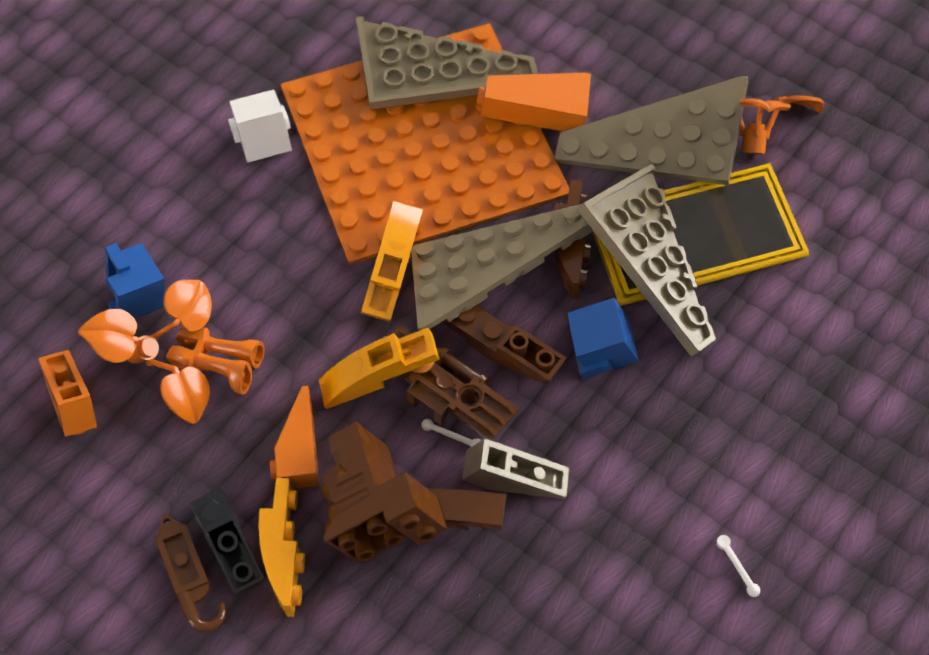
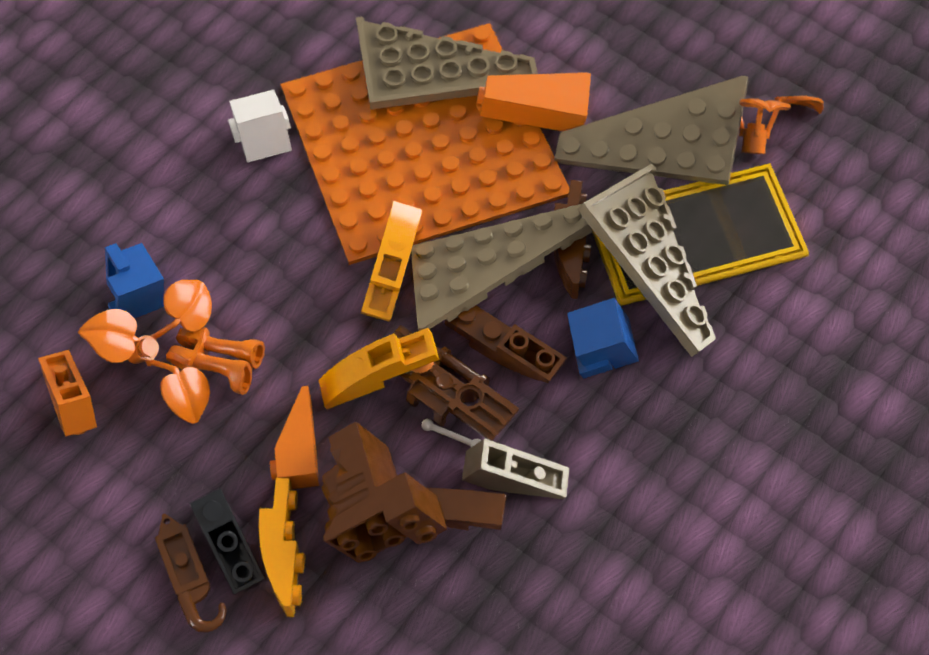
(723, 543): white hinge -> none

